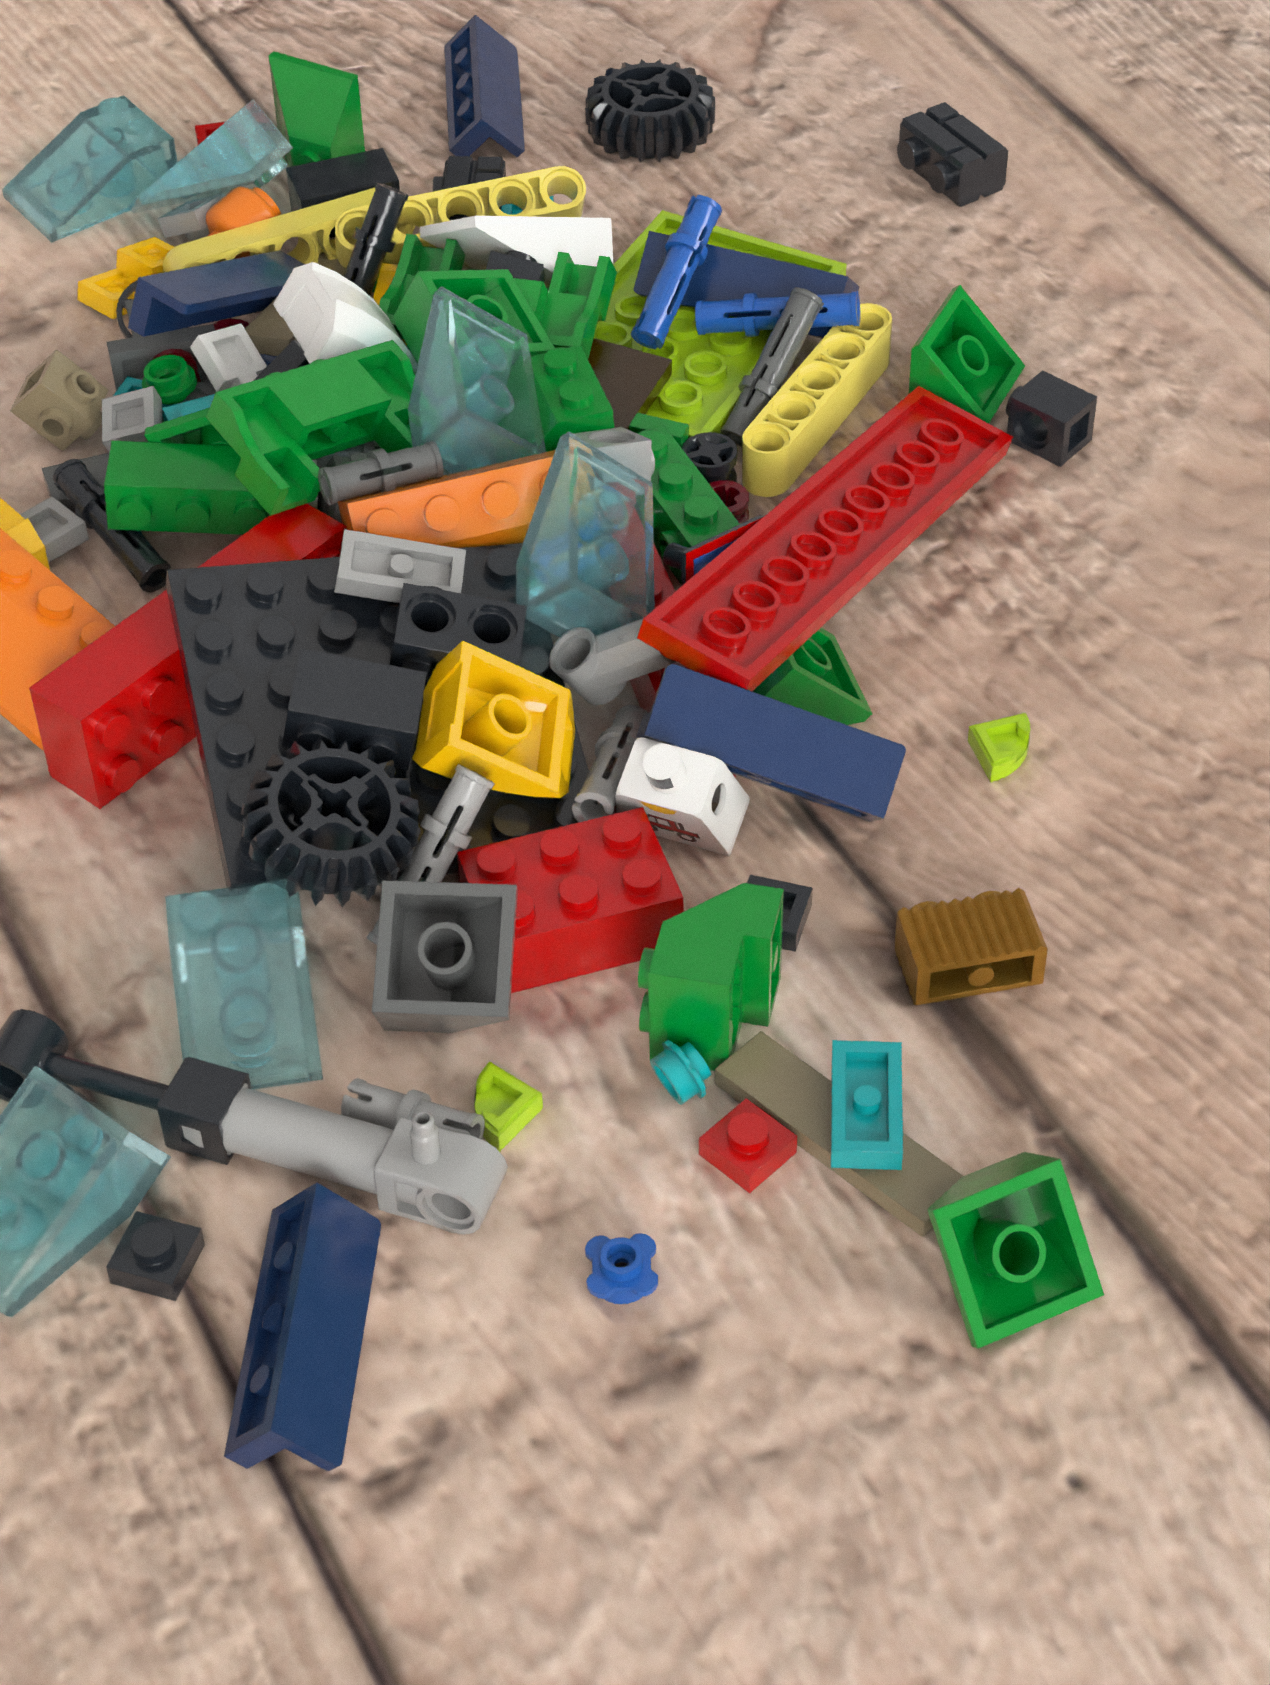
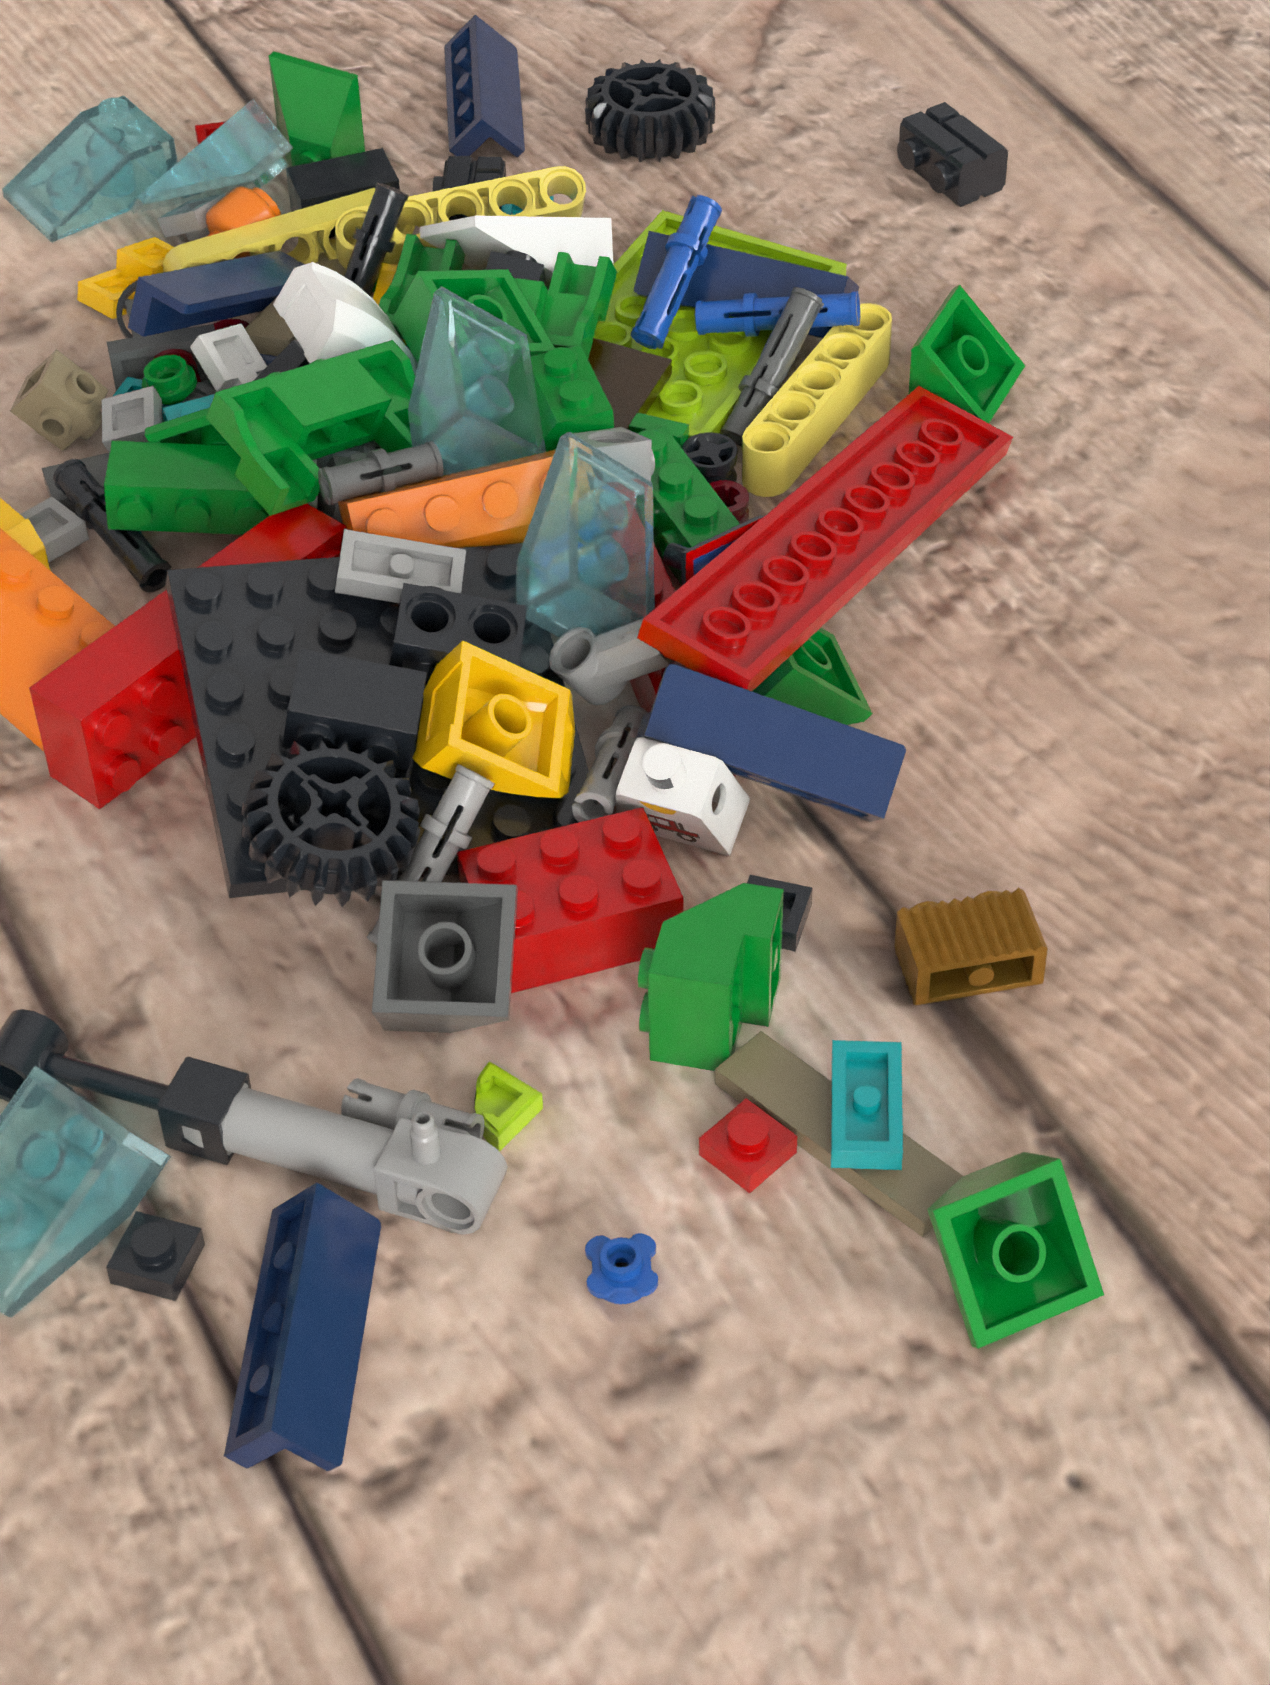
(245, 982): clear light blue slope -> none
(681, 1071): teal plate -> none
(1000, 744): lime tile -> none
(1051, 418): black brick -> none

